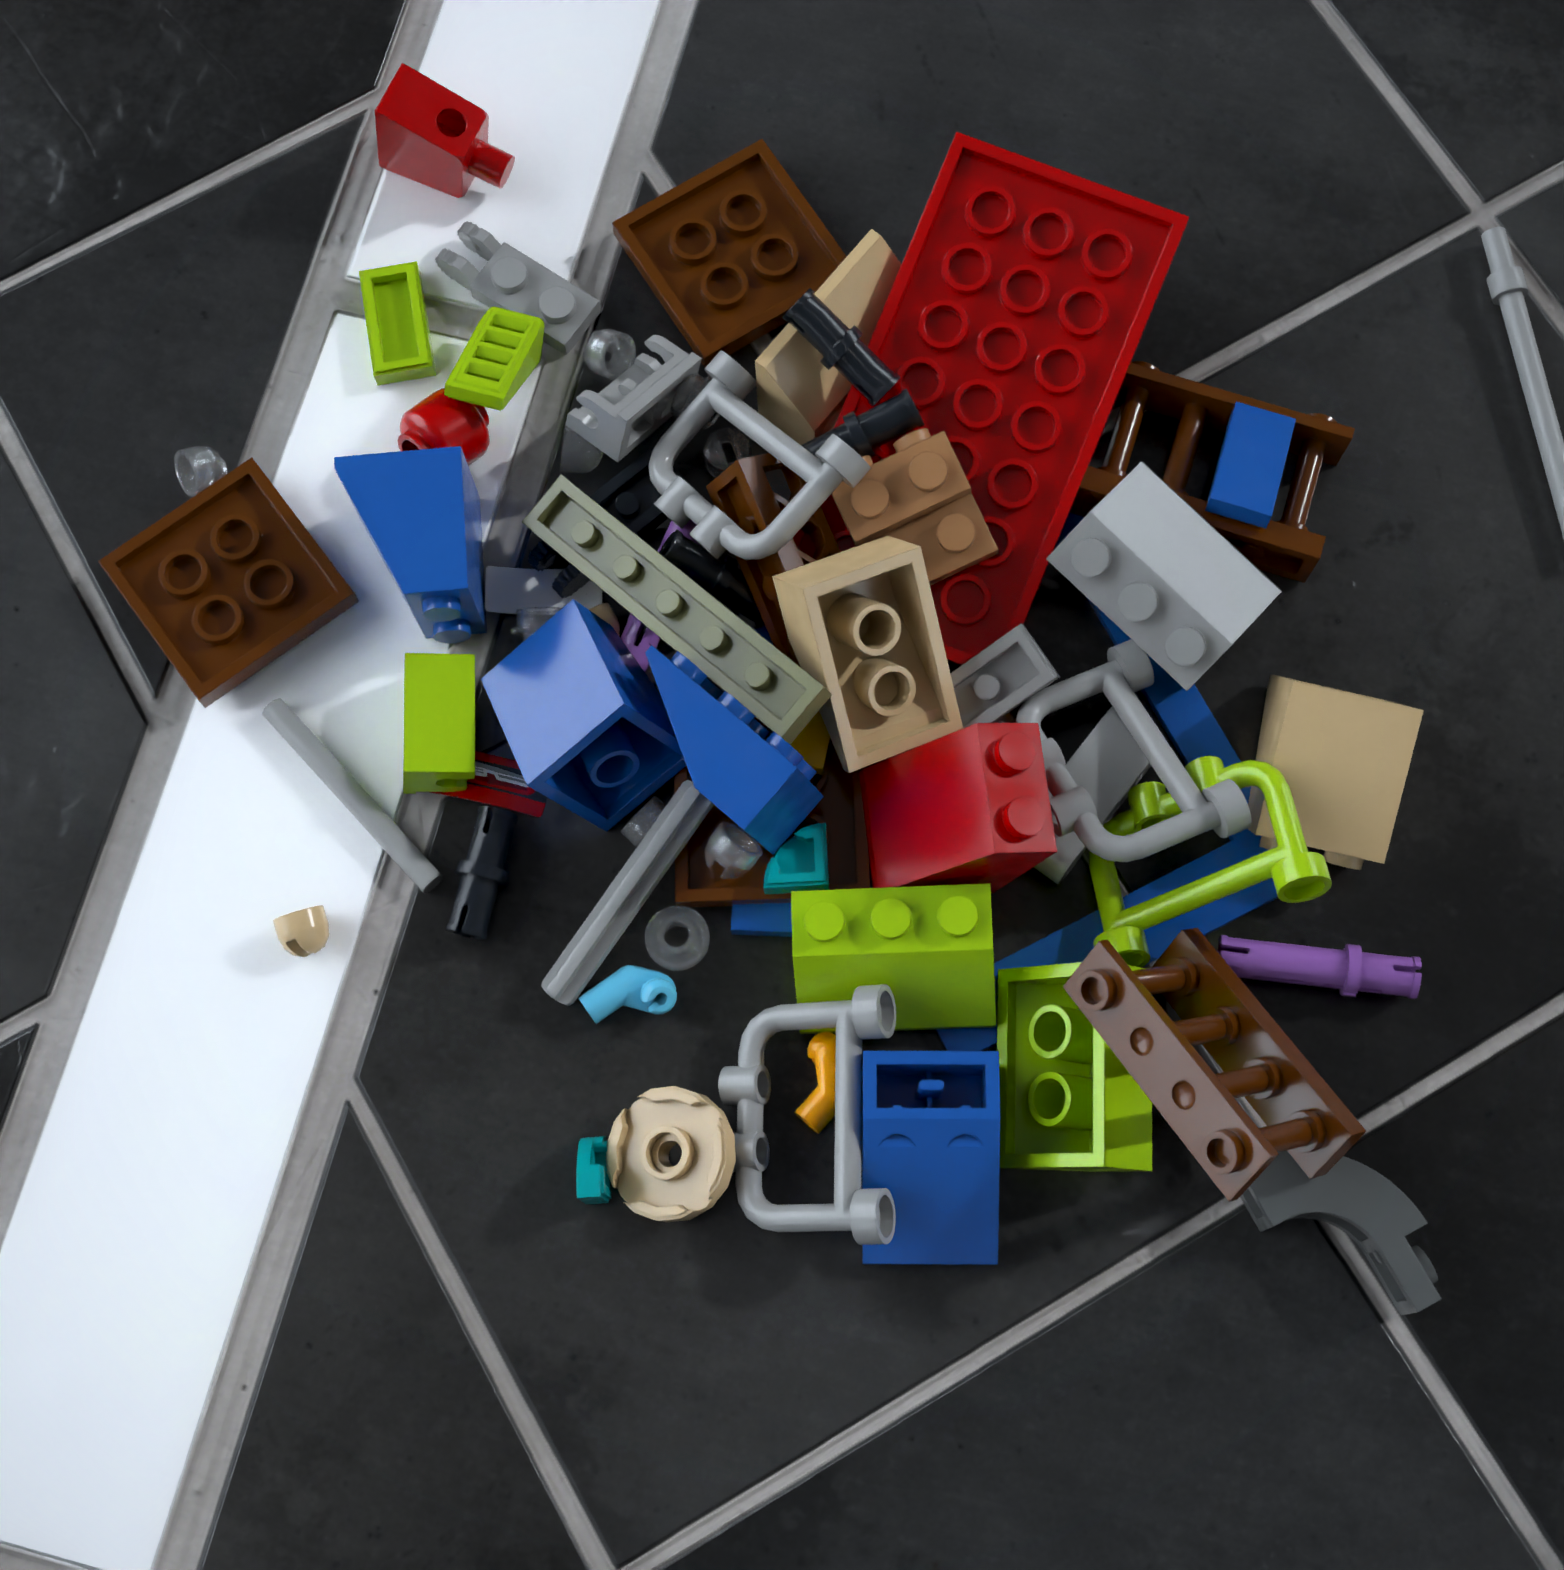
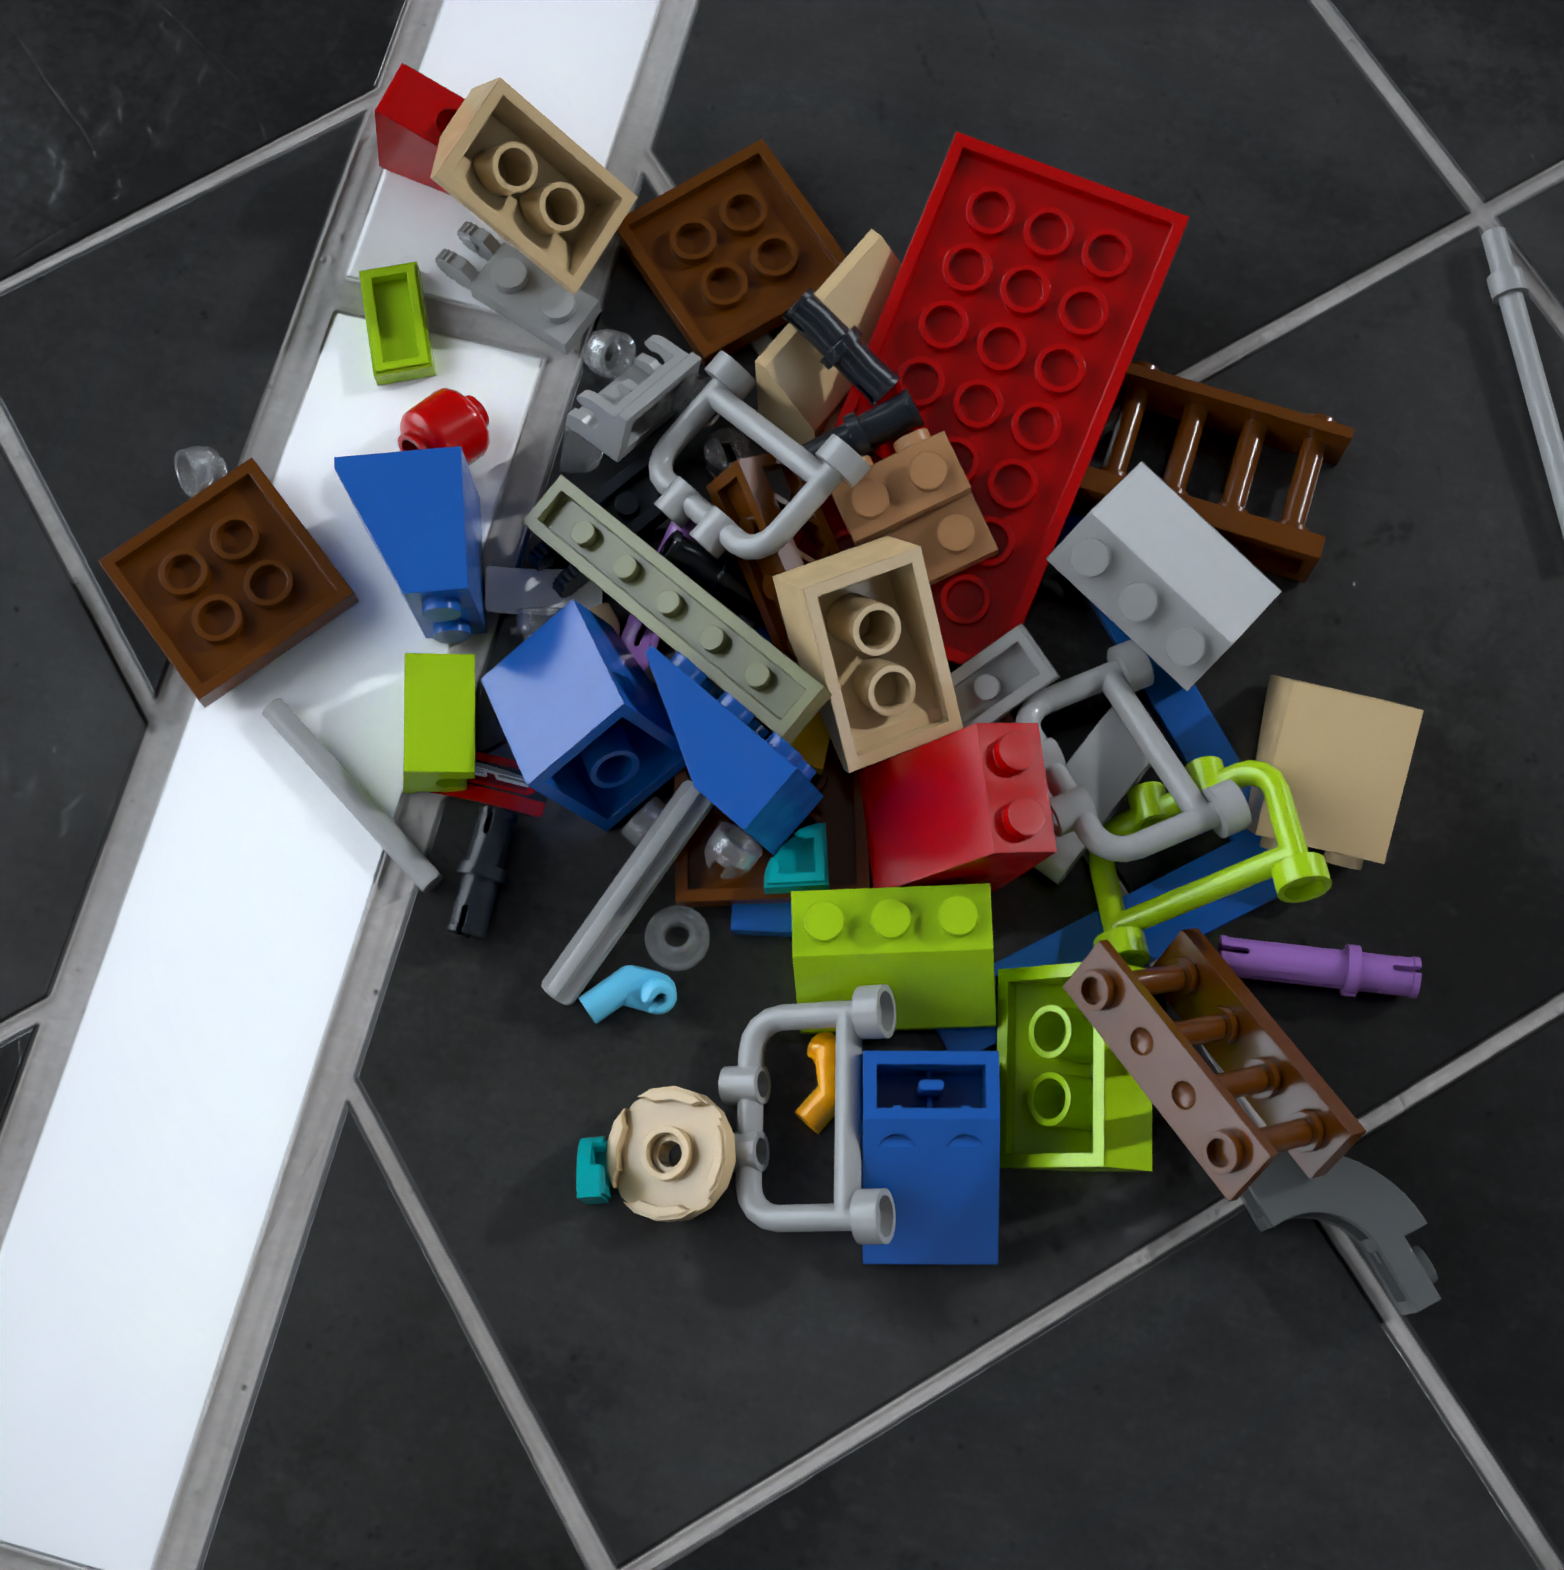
(303, 931): tan hinge -> none
(497, 359): lime slope -> none
(530, 182): none -> tan slope
(1250, 465): blue tile -> none

